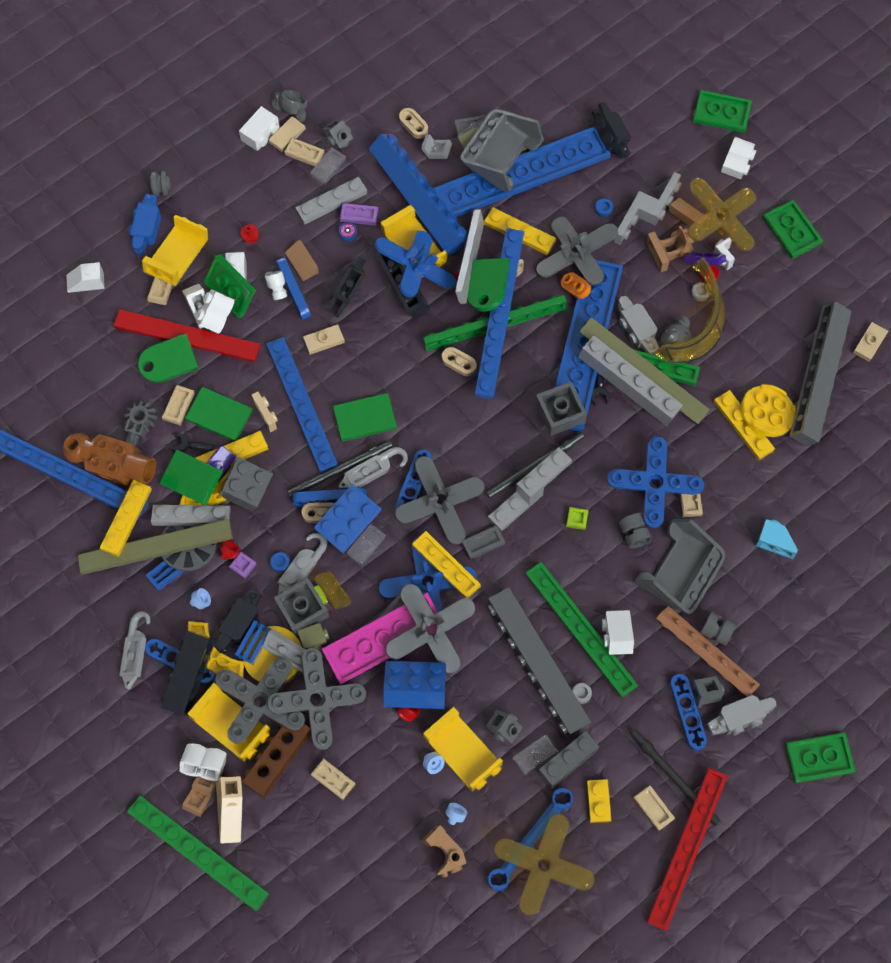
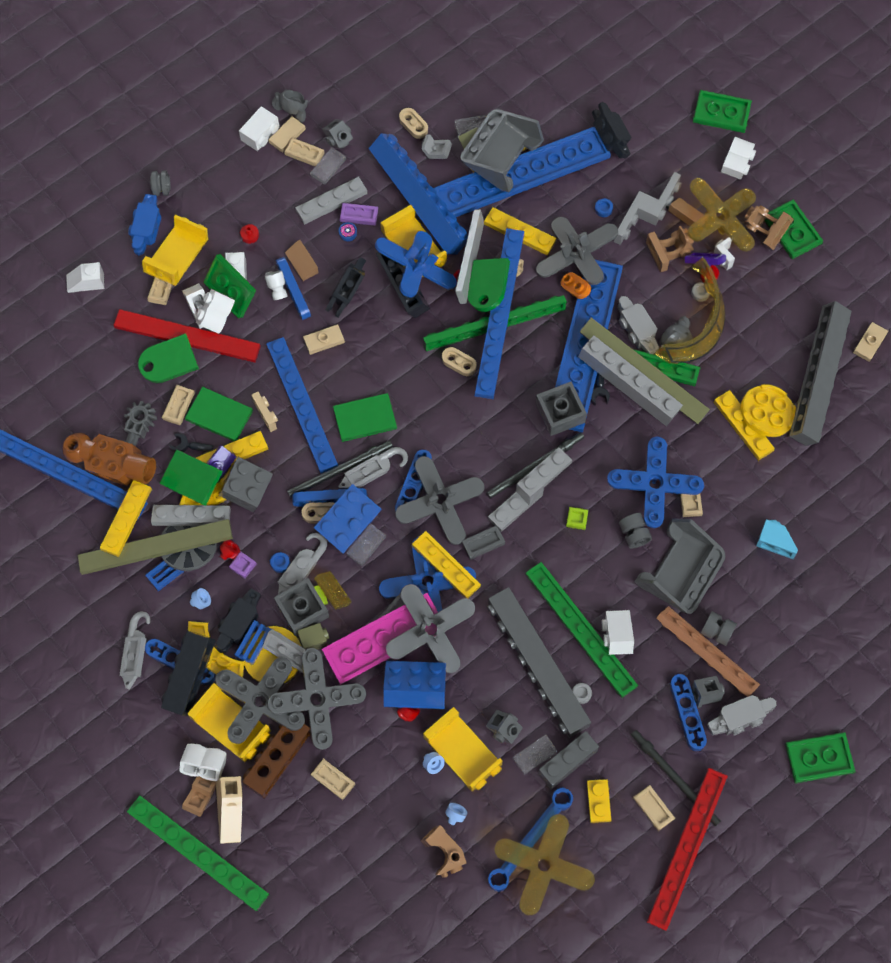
(755, 218): none -> medium nougat tile

